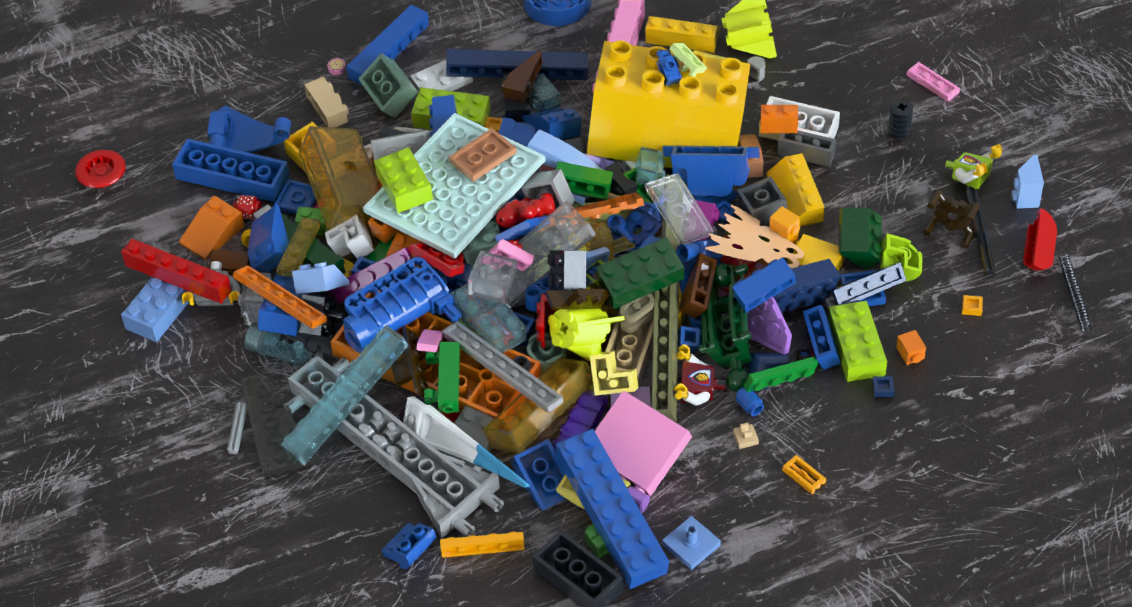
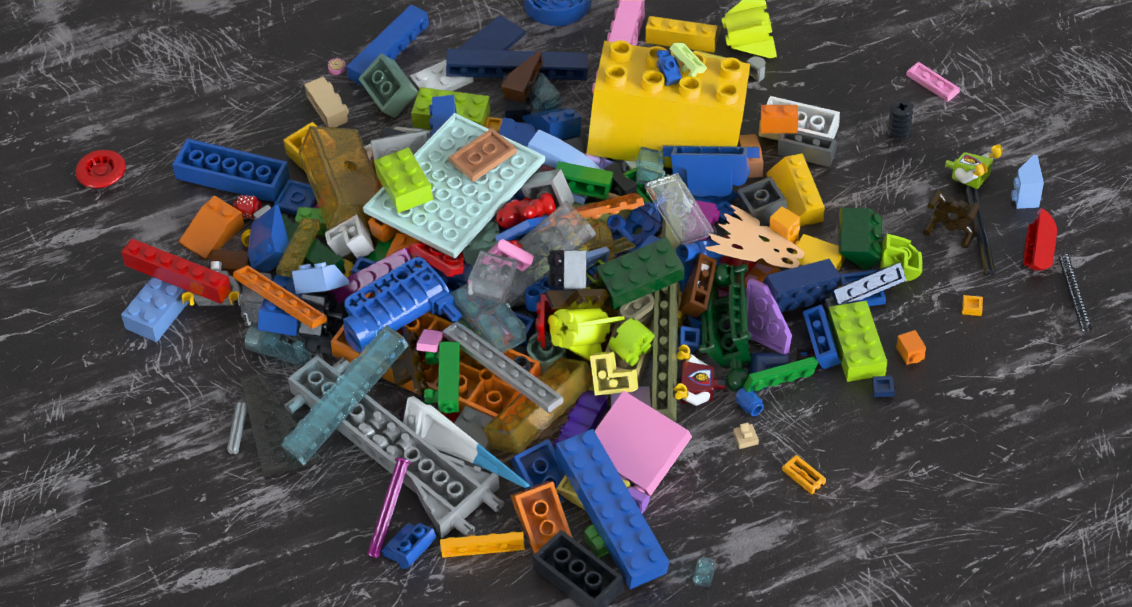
(243, 133): blue panel -> none
(388, 507): none -> magenta axle
(497, 35): none -> dark blue tile
(540, 514): none -> orange slope
(632, 341): none -> lime brick
(691, 542): medium blue tile -> none
(704, 572): none -> clear light blue brick
(763, 284): blue brick -> none

